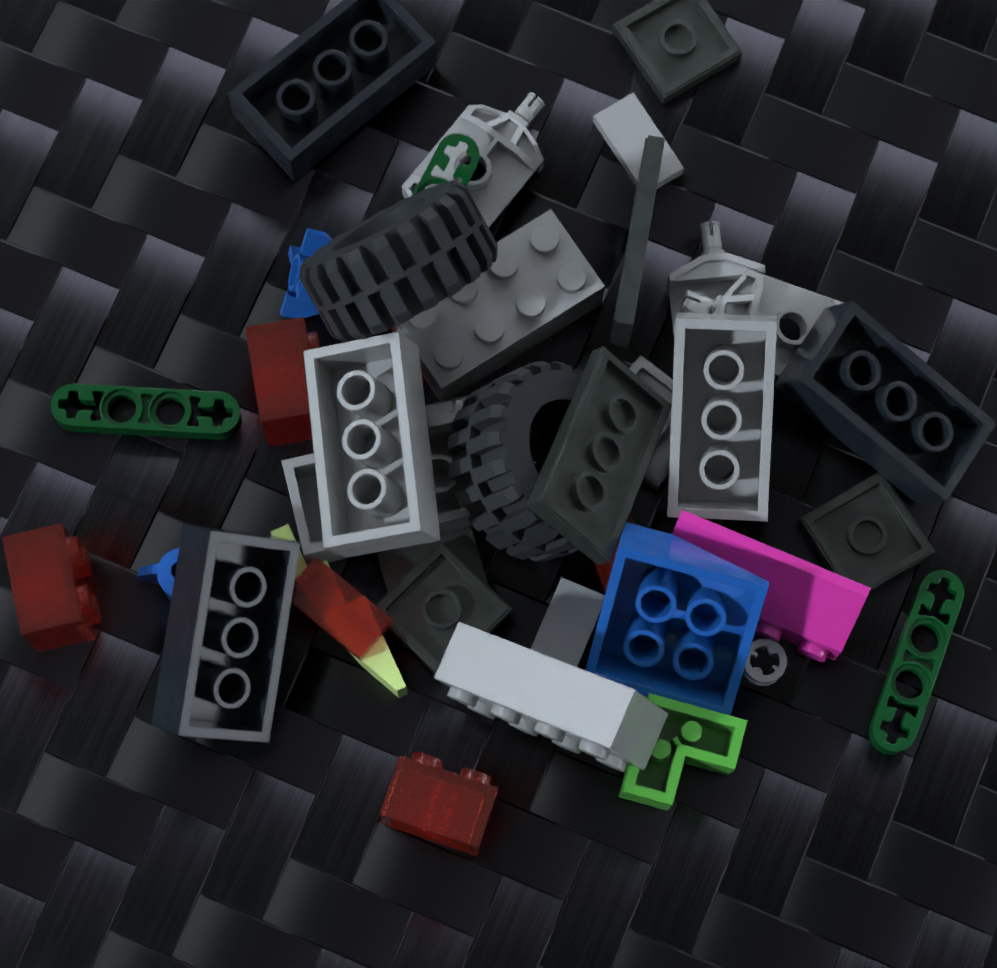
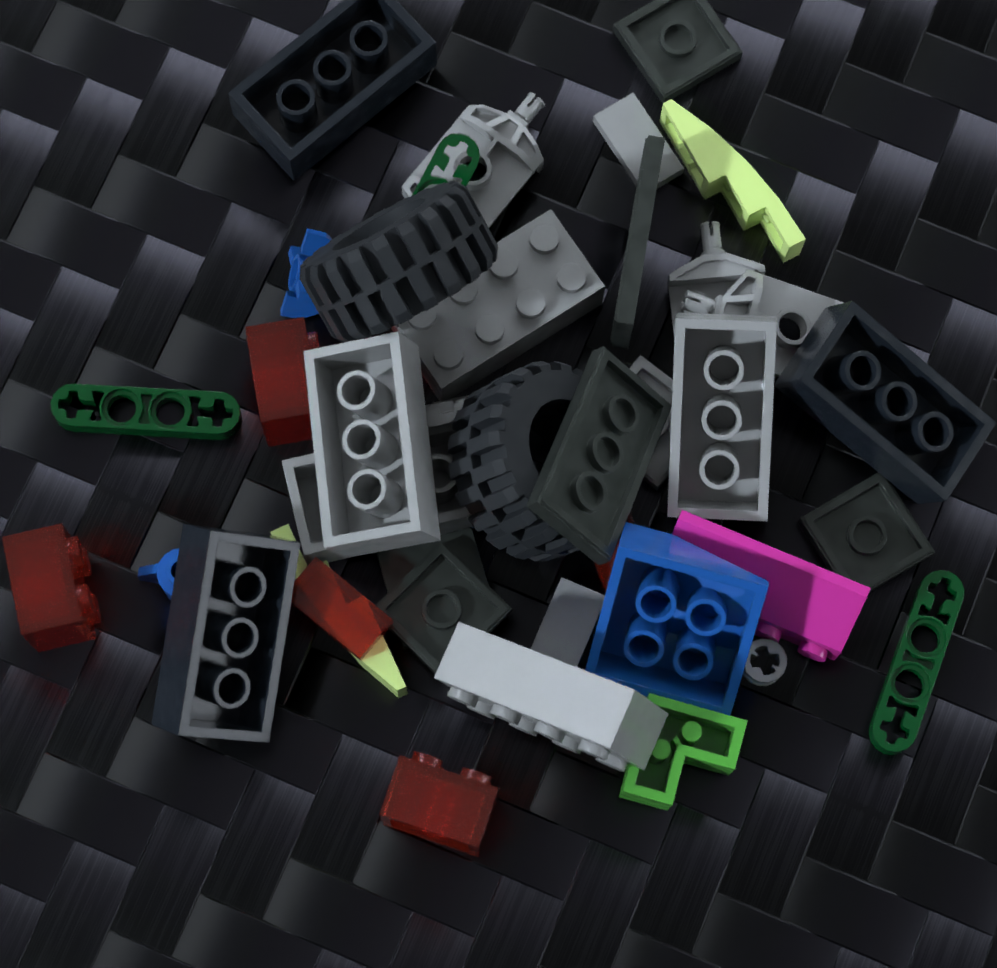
(722, 169): none -> yellowish green slope

